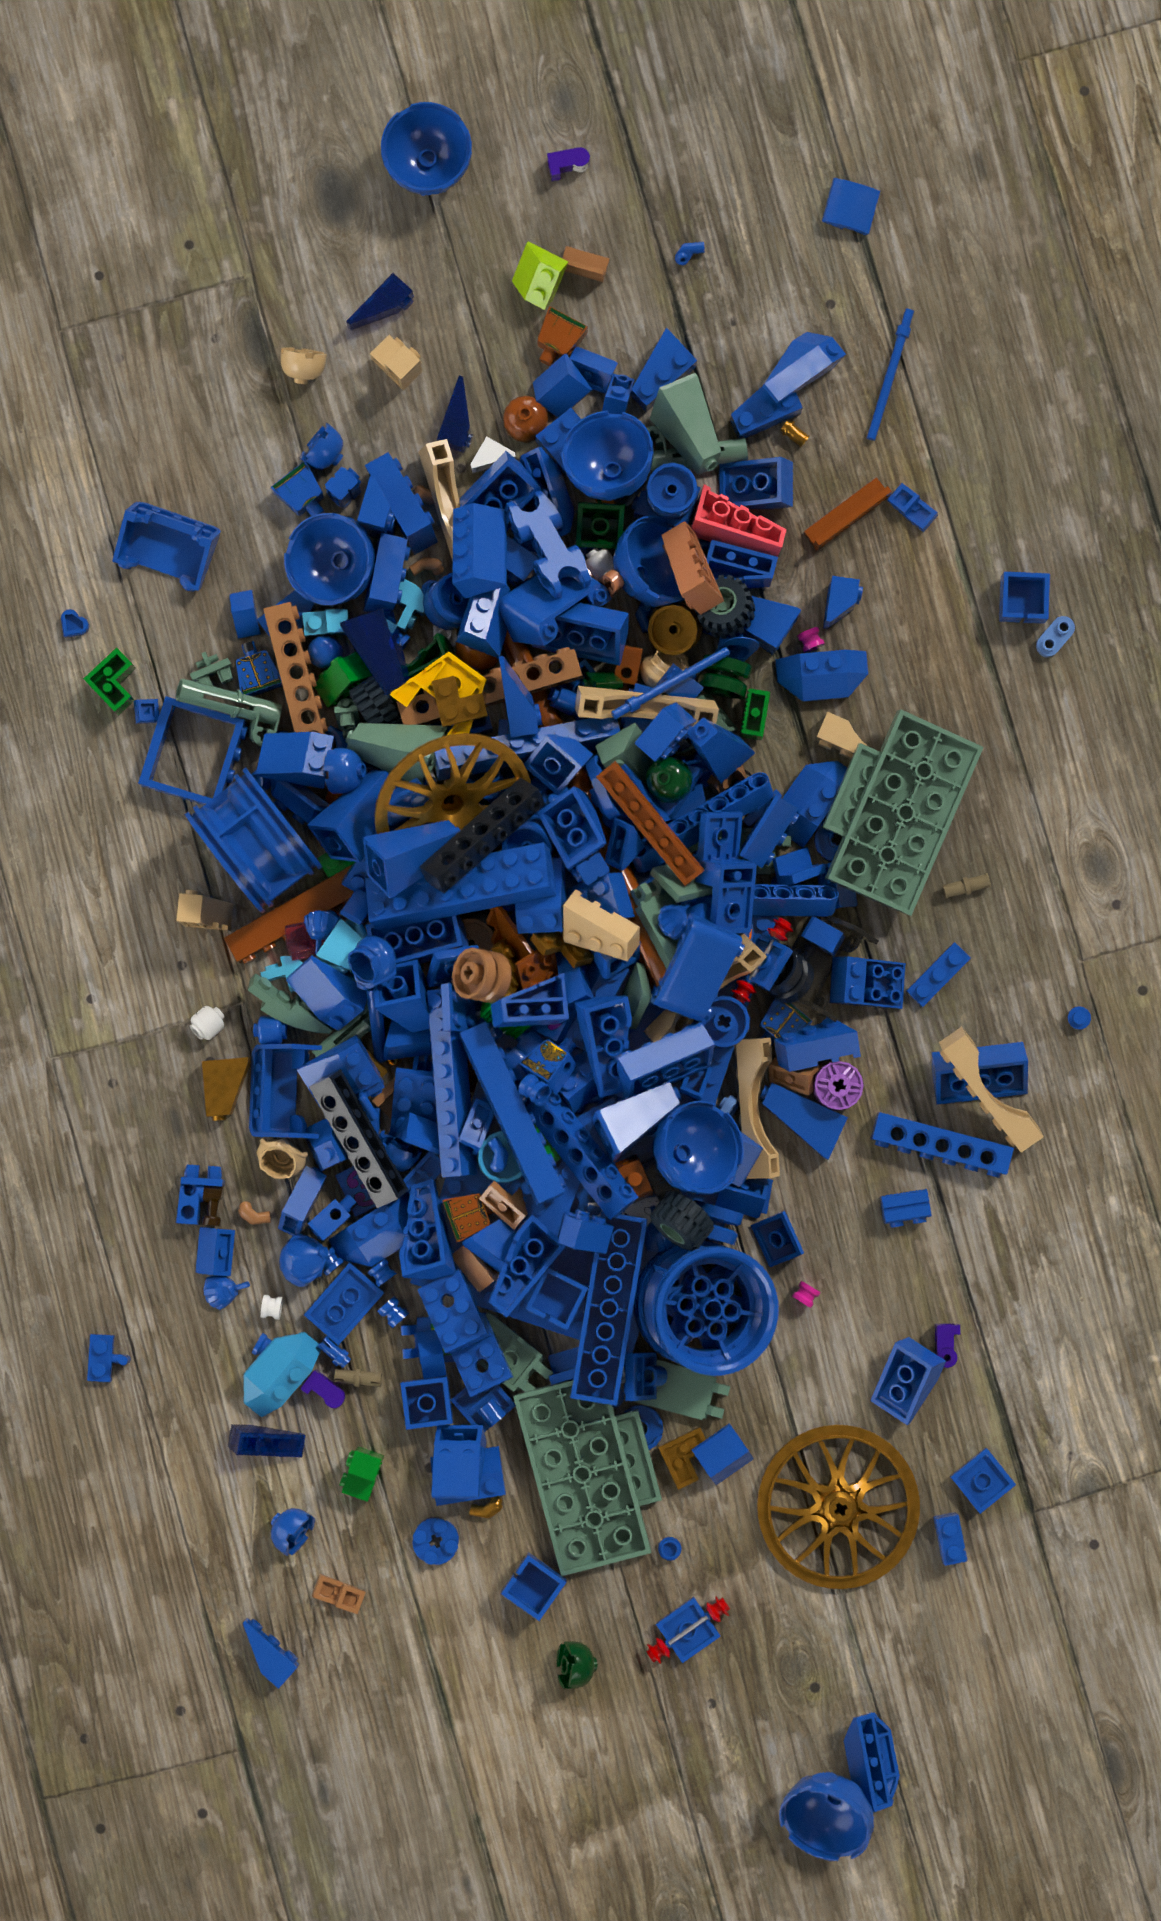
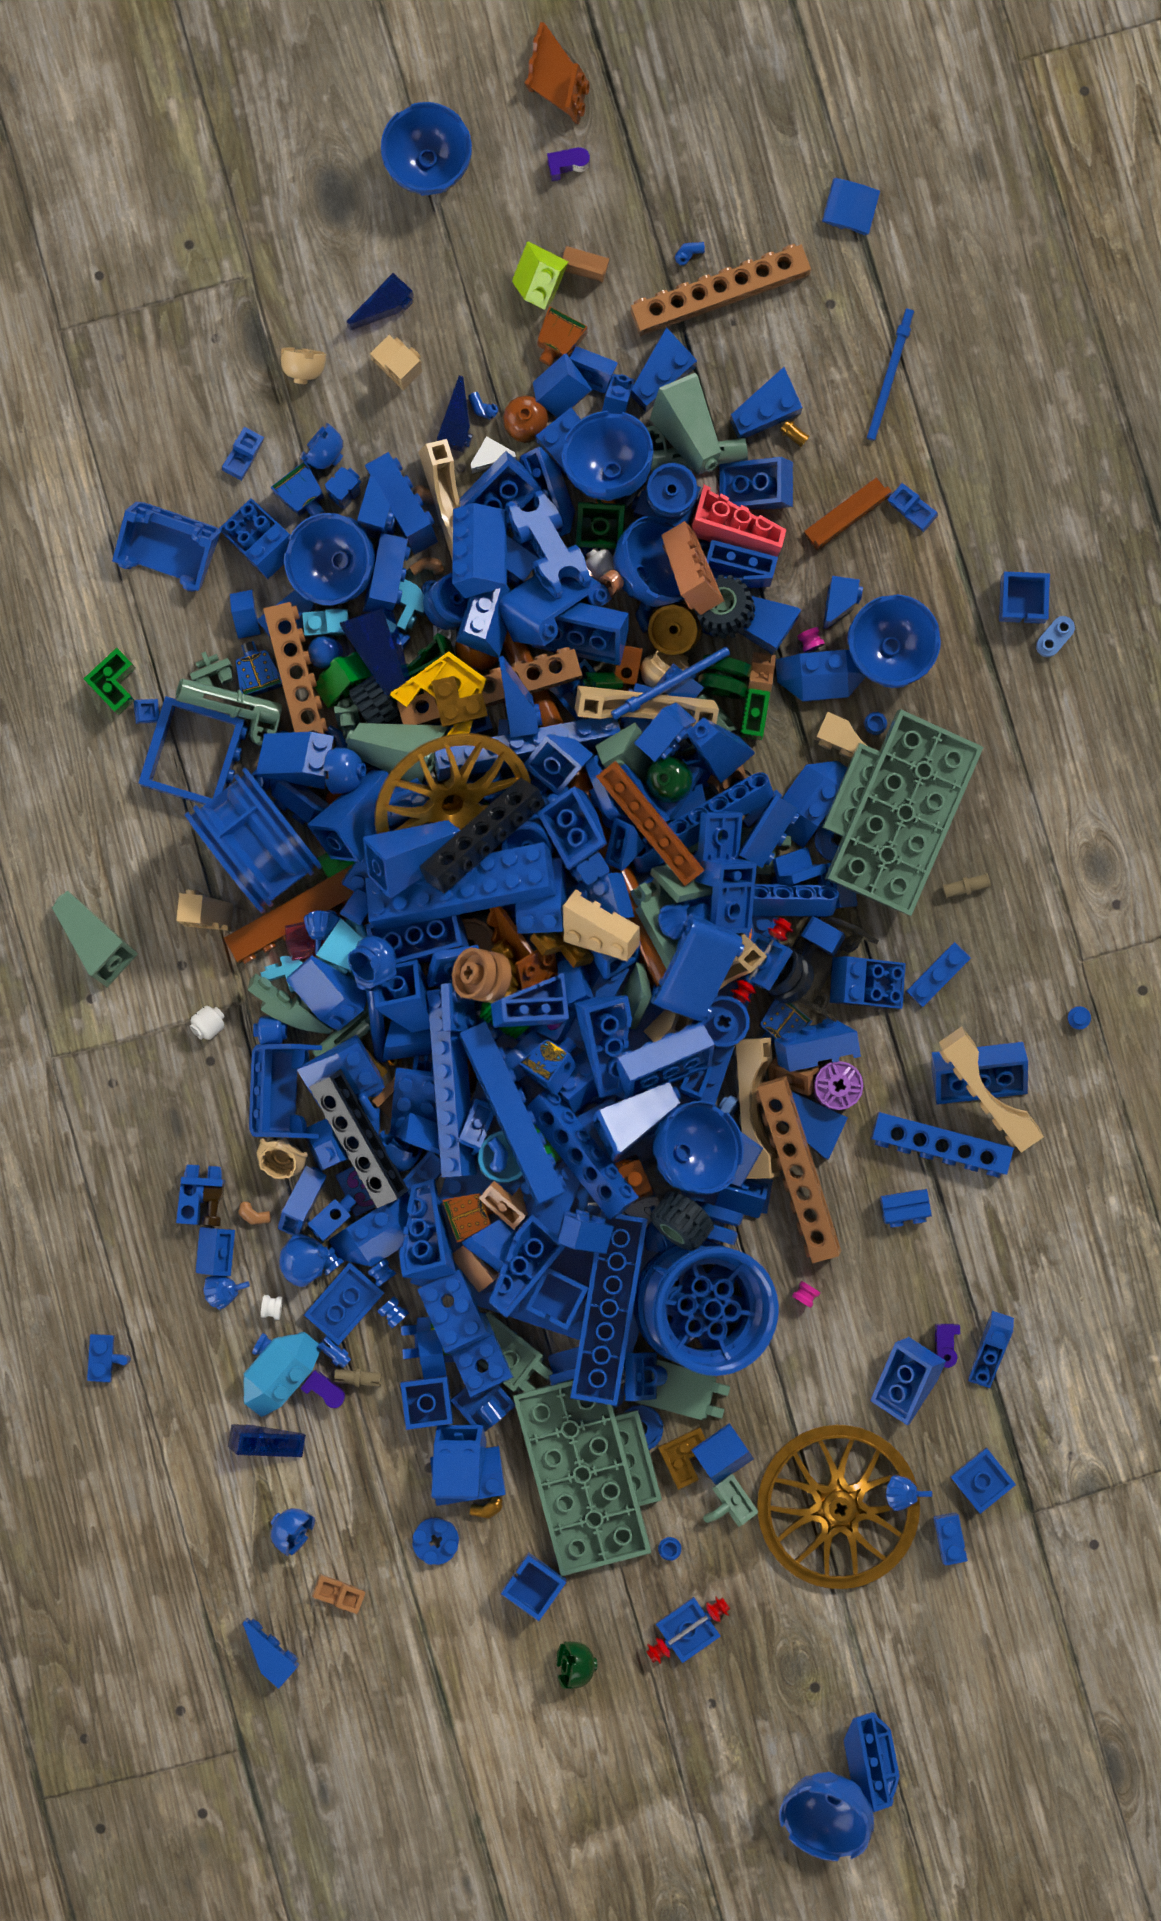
(73, 624): blue tile -> none
(96, 944): none -> sand green slope
(223, 1085): pearl gold slope -> none
(243, 453): none -> blue slope
(257, 537): none -> blue slope
(362, 1473): green brick -> none
(481, 409): none -> blue arm
(533, 1088): blue wheel -> none
(556, 76): none -> dark orange piece
(563, 700): blue brick -> none
(733, 1501): none -> sand green plate
(740, 646): blue piece -> none
(762, 671): none -> medium nougat slope
(776, 277): none -> medium nougat brick
(777, 1239): blue slope -> none
(780, 1090): none -> medium nougat brick
(802, 363): blue wedge -> none
(875, 723): none -> blue plate
(894, 640): none -> blue rock
(903, 1493): none -> blue piece
(991, 1349): none -> blue slope

